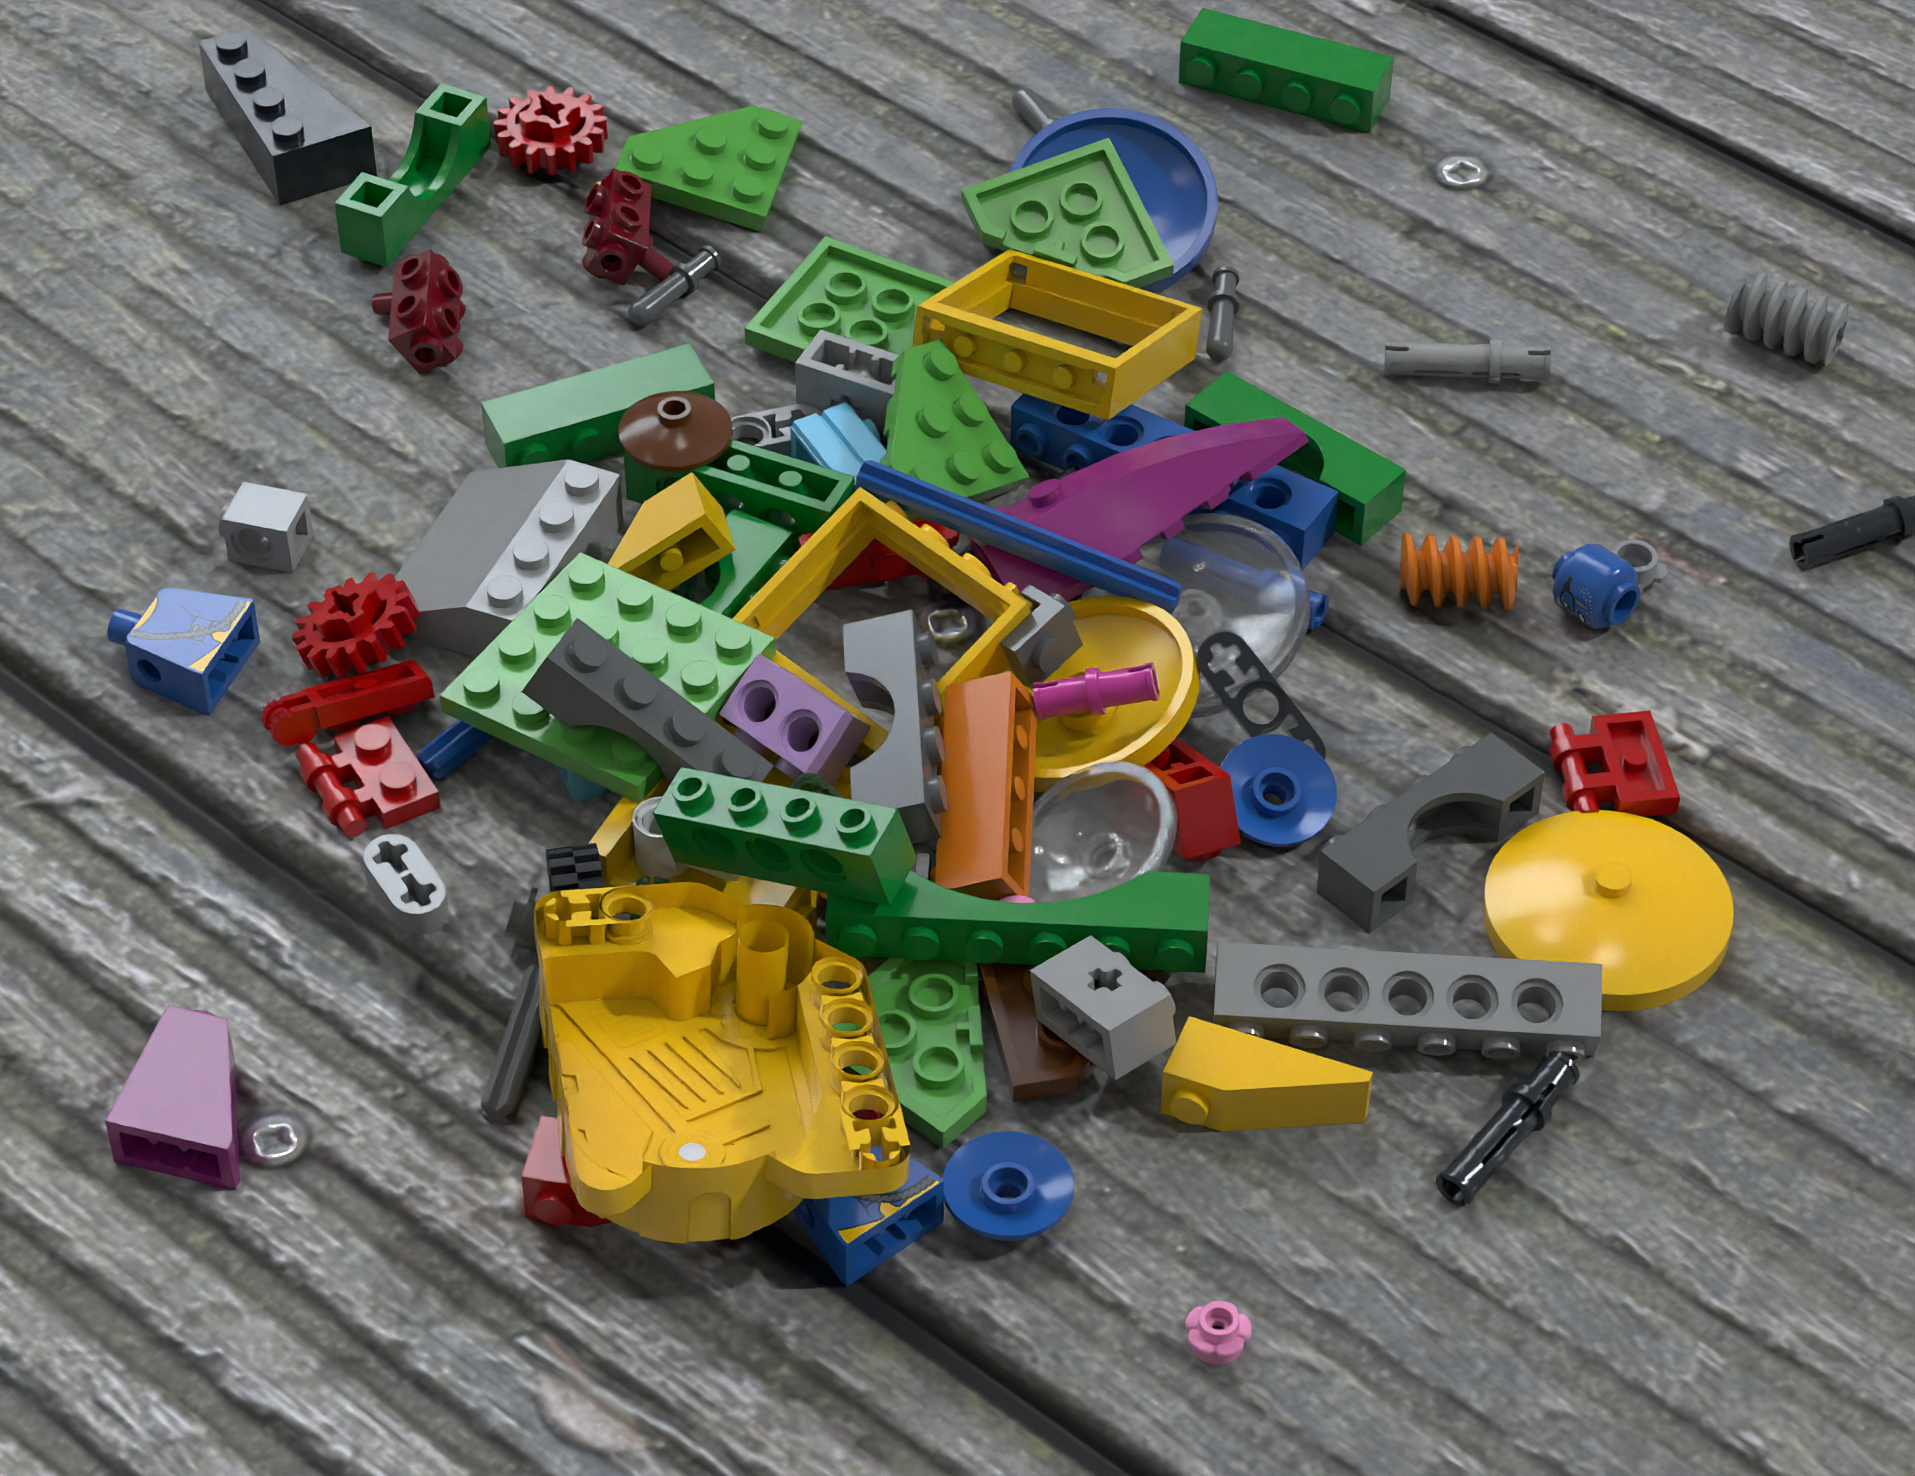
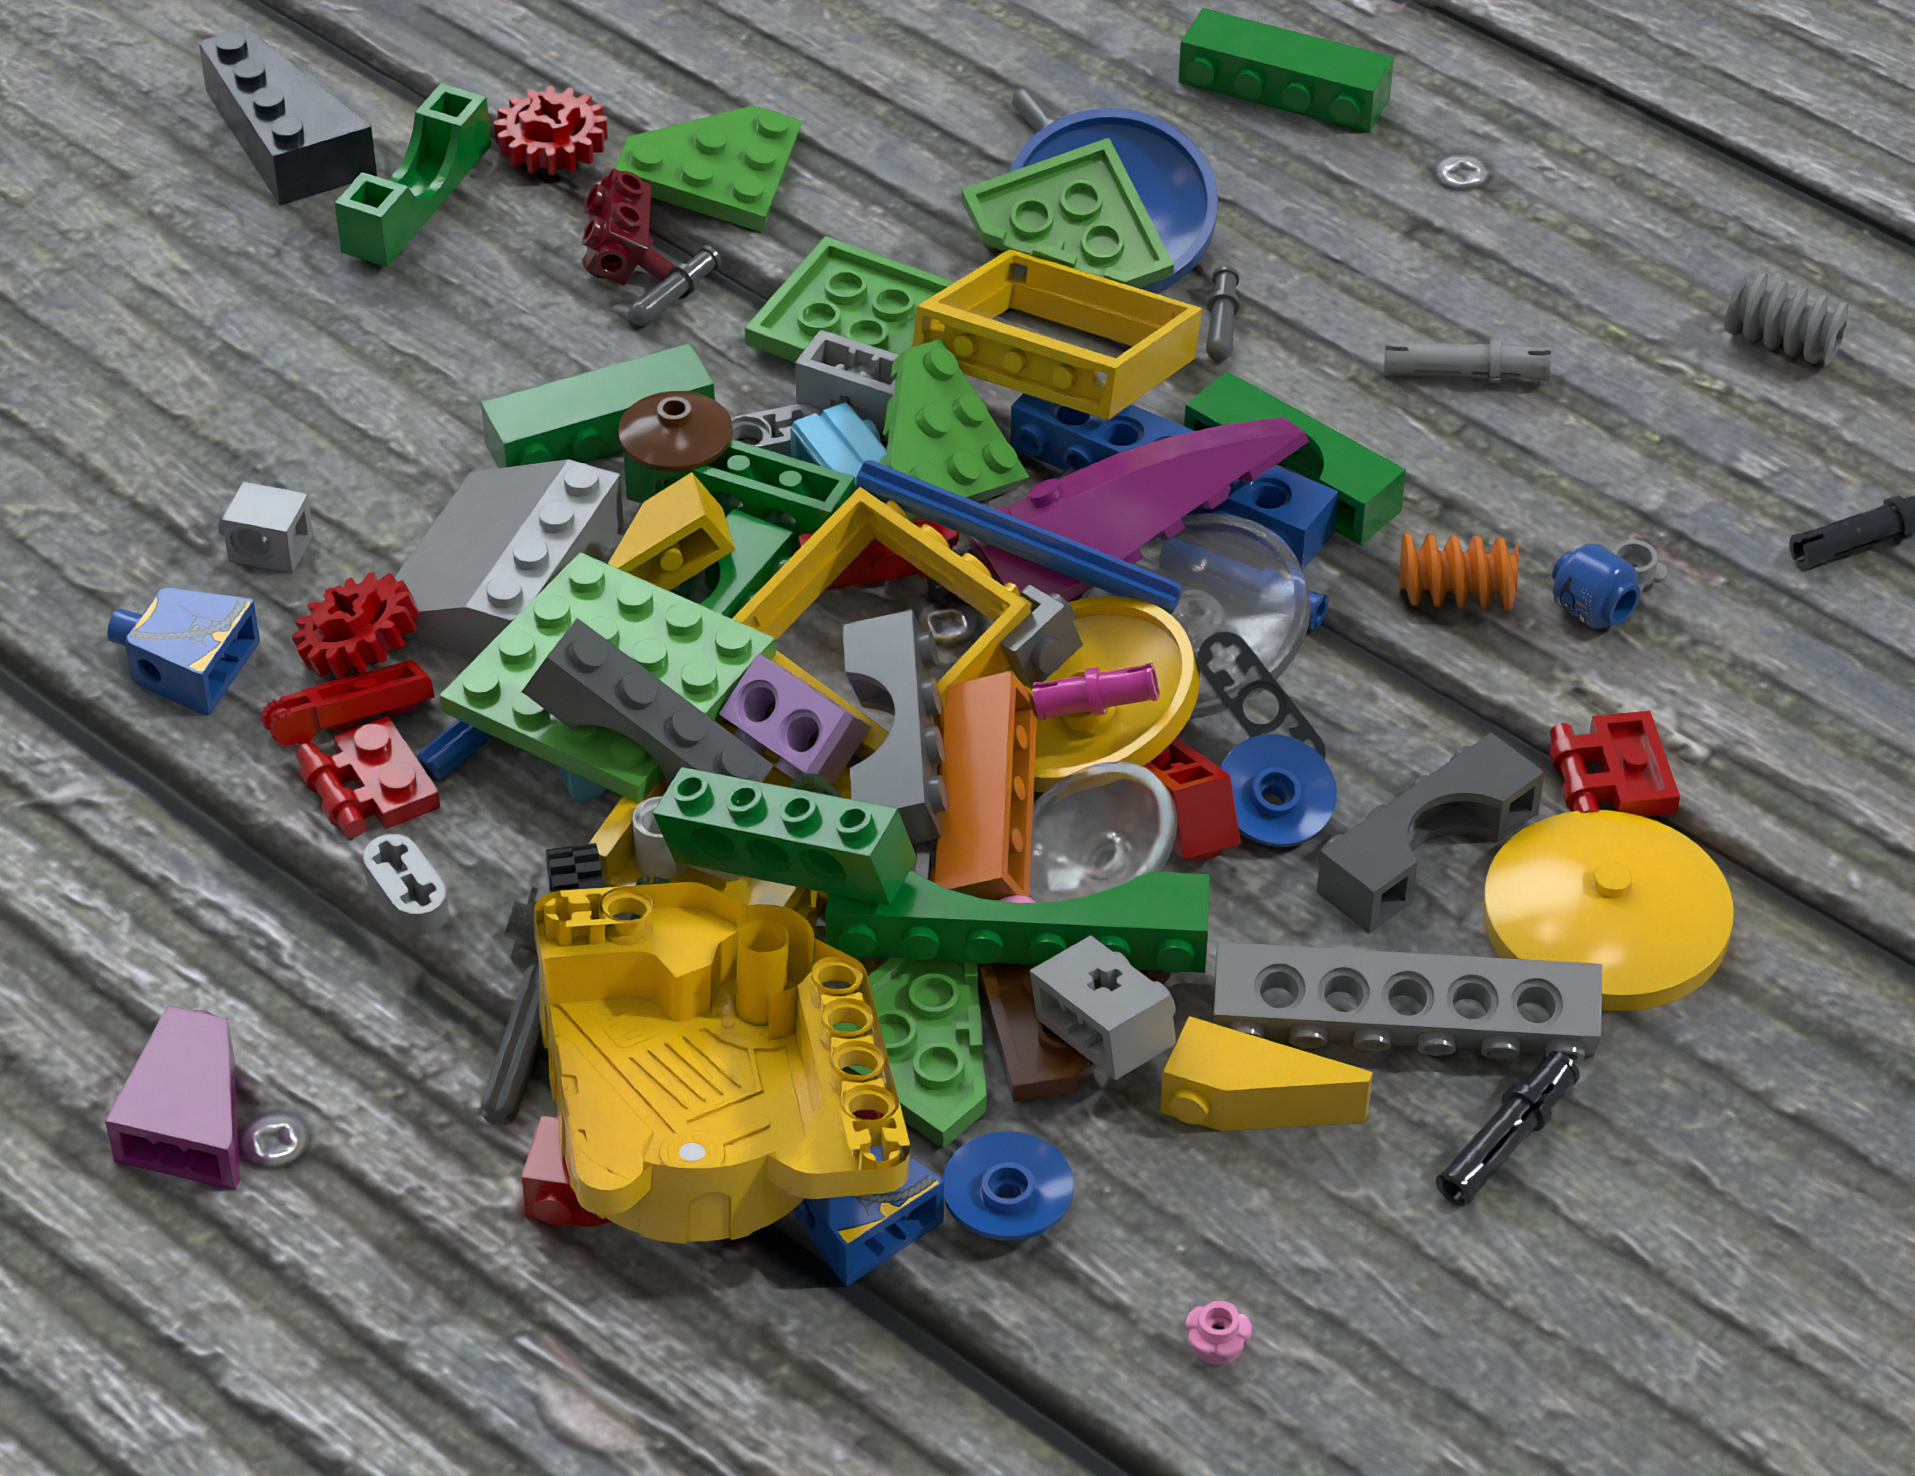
(424, 311): dark red brick -> none

